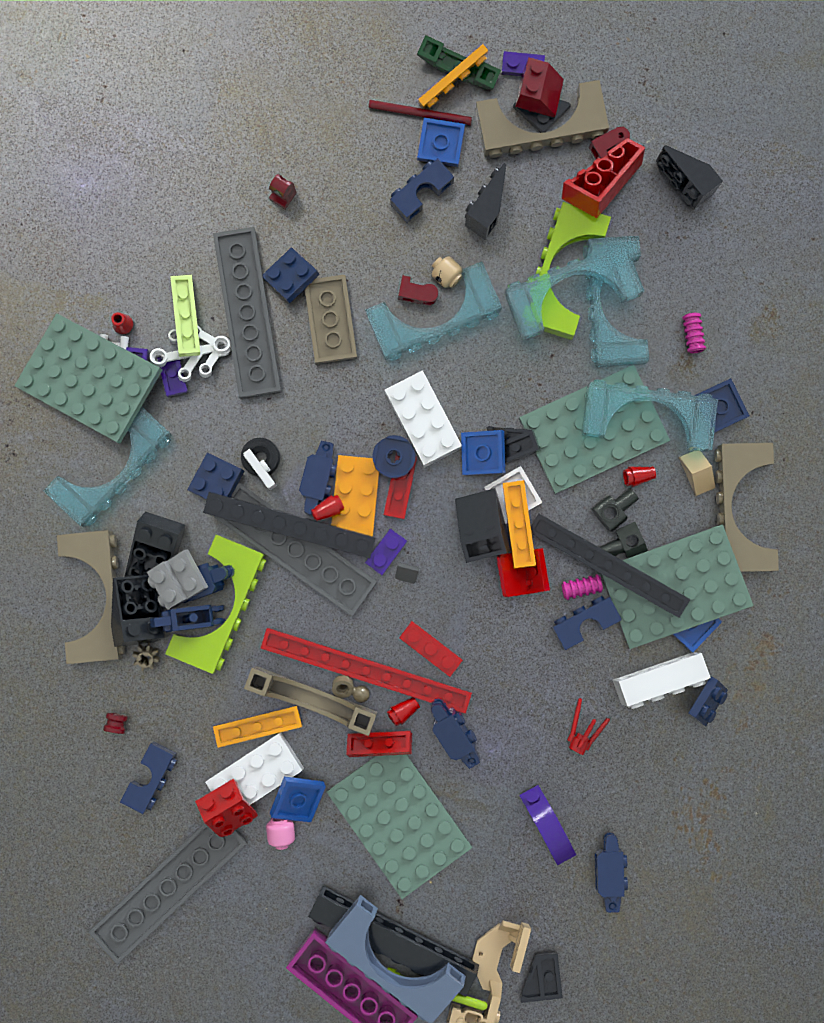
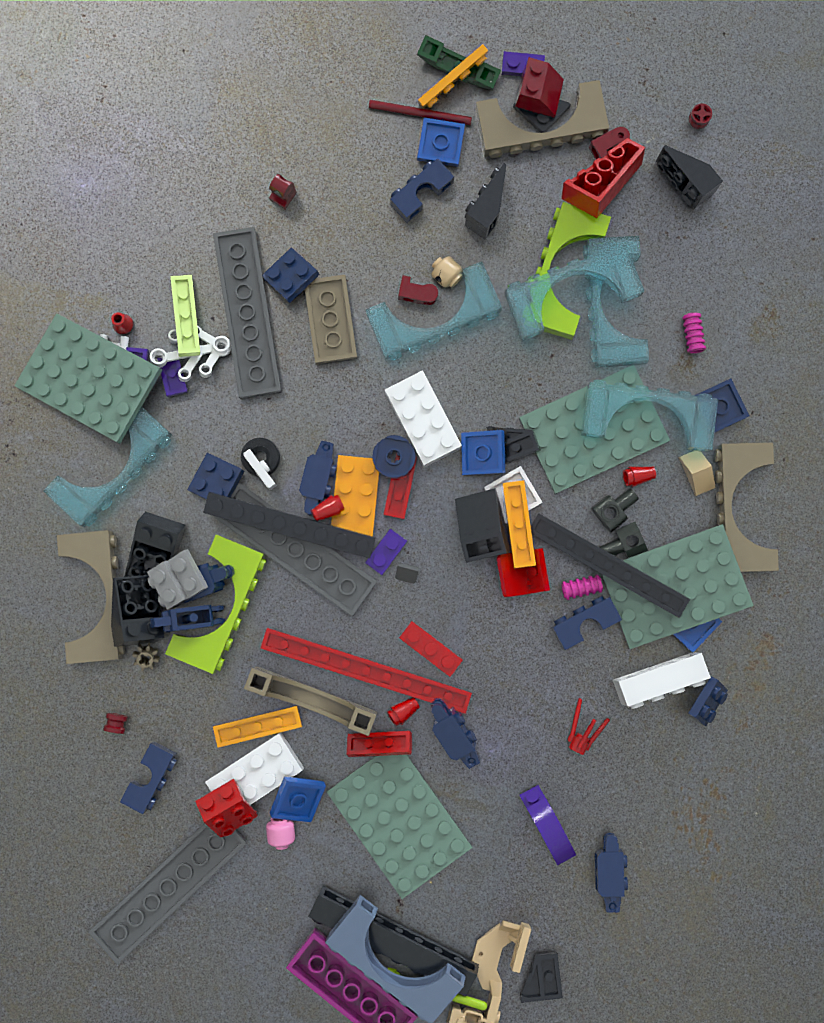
(359, 693): dark tan plate -> none
(702, 111): none -> dark red wheel

